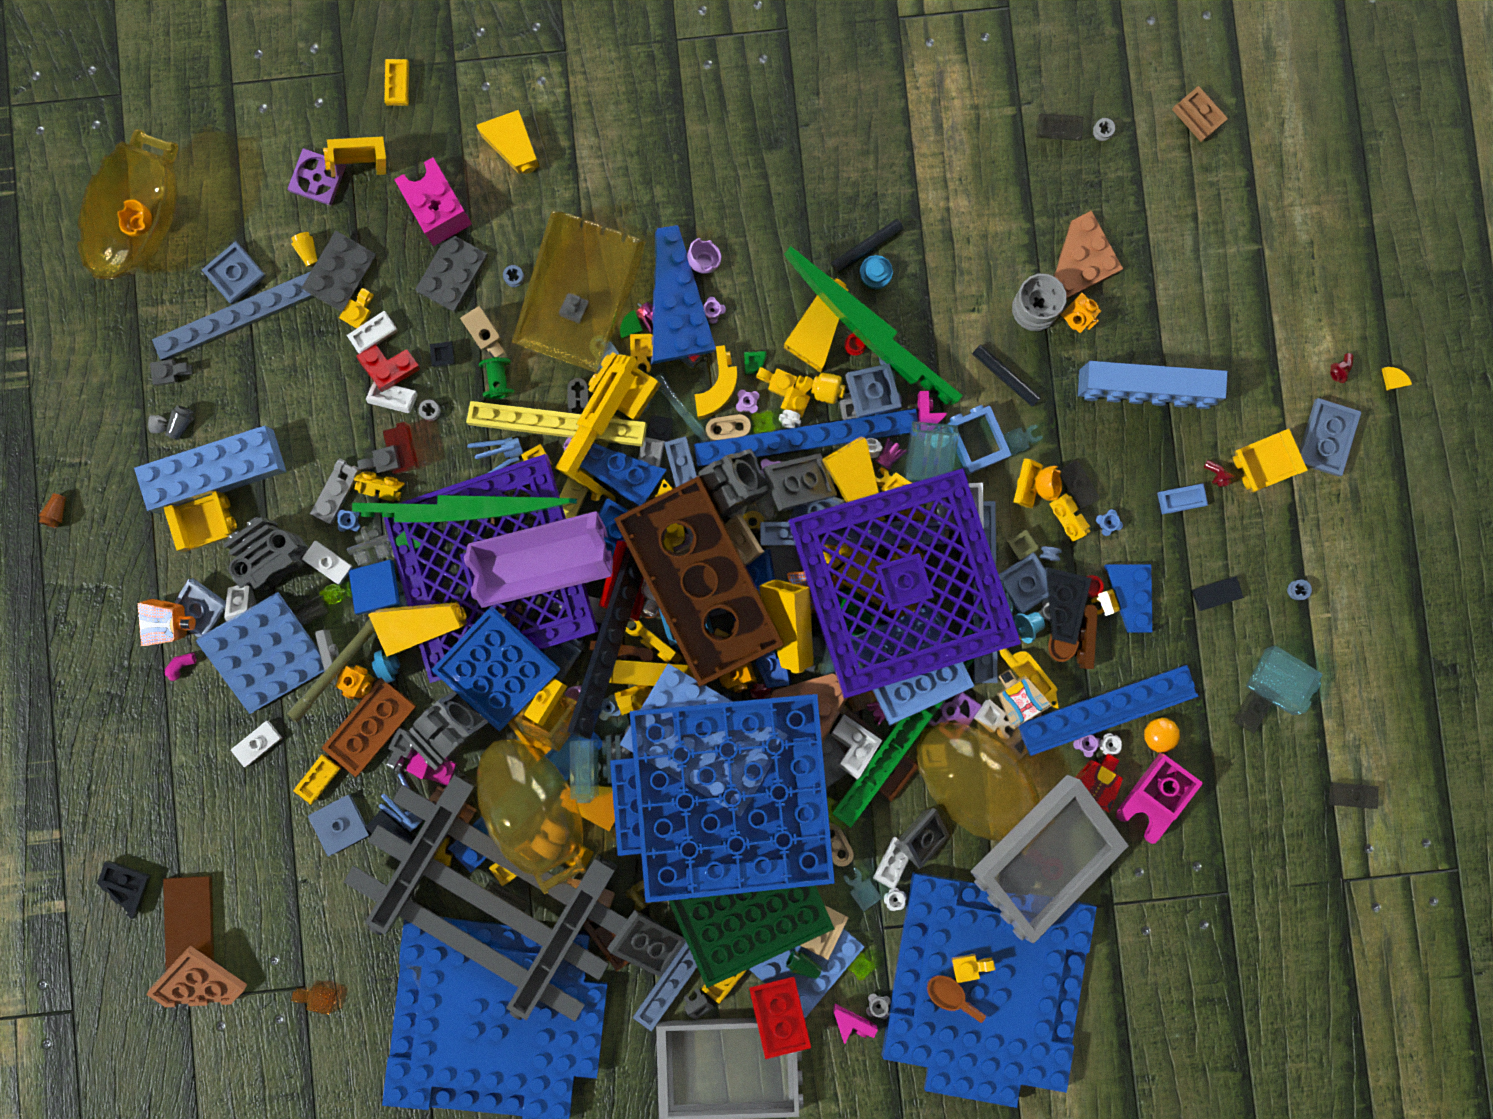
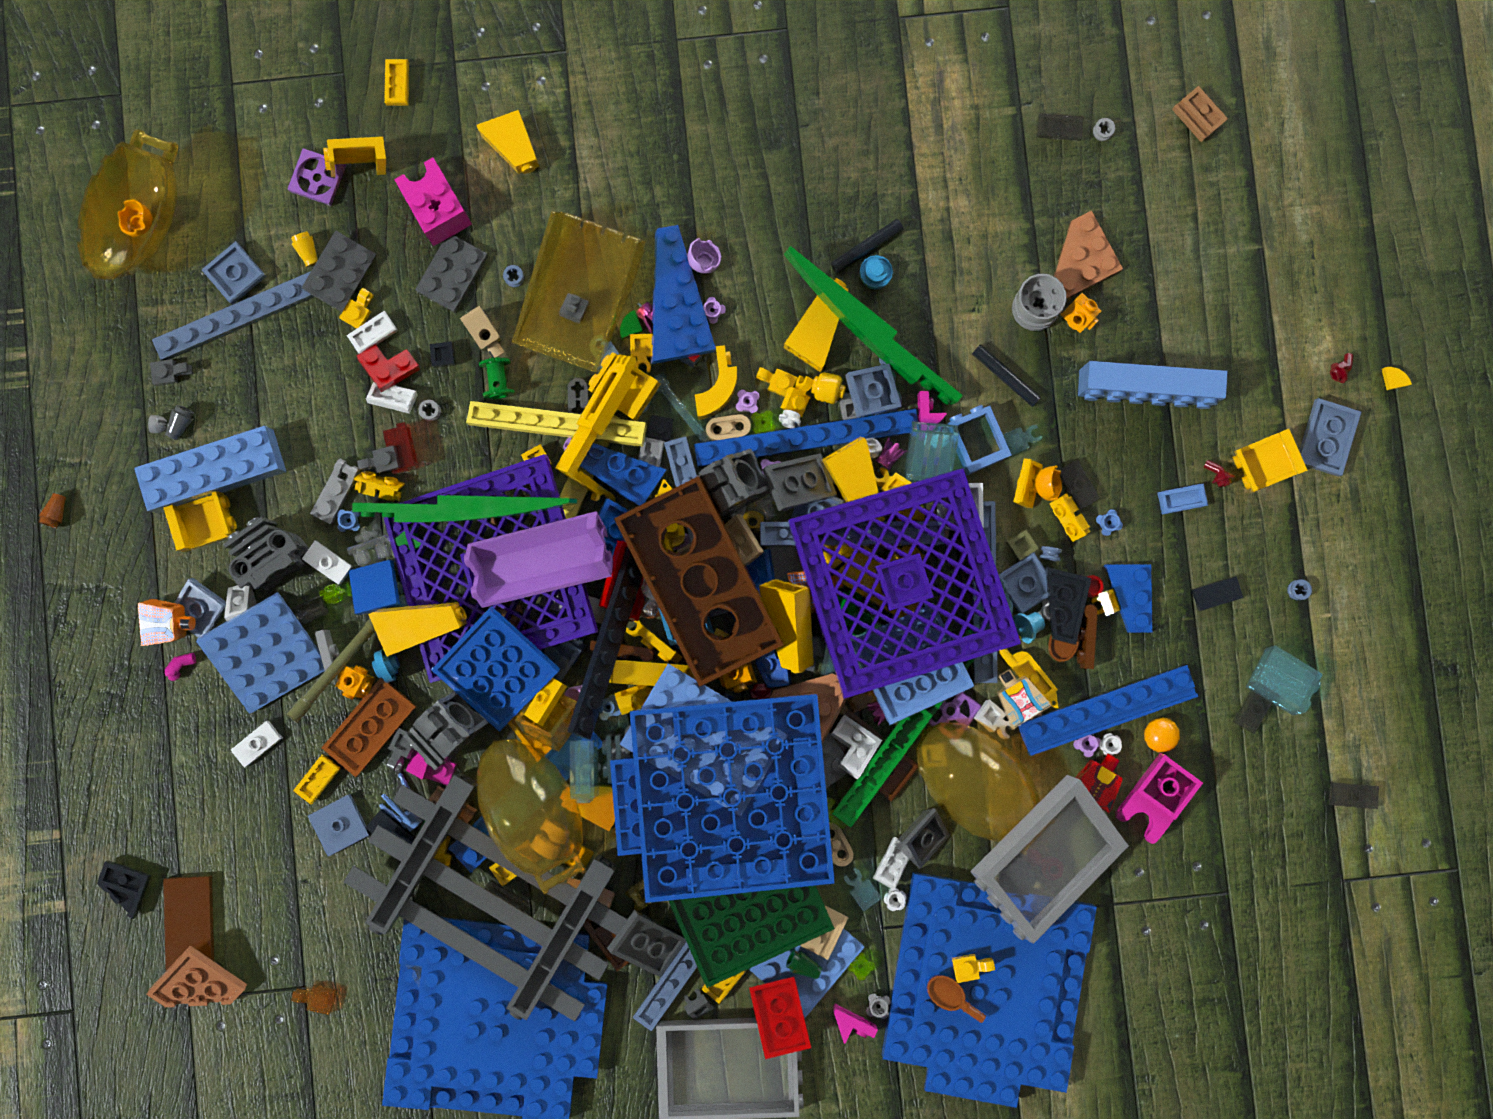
(510, 449): medium blue plant -> none
(753, 361): green tile -> none
(854, 345): red plate -> none
(1015, 743): light grey slope -> none

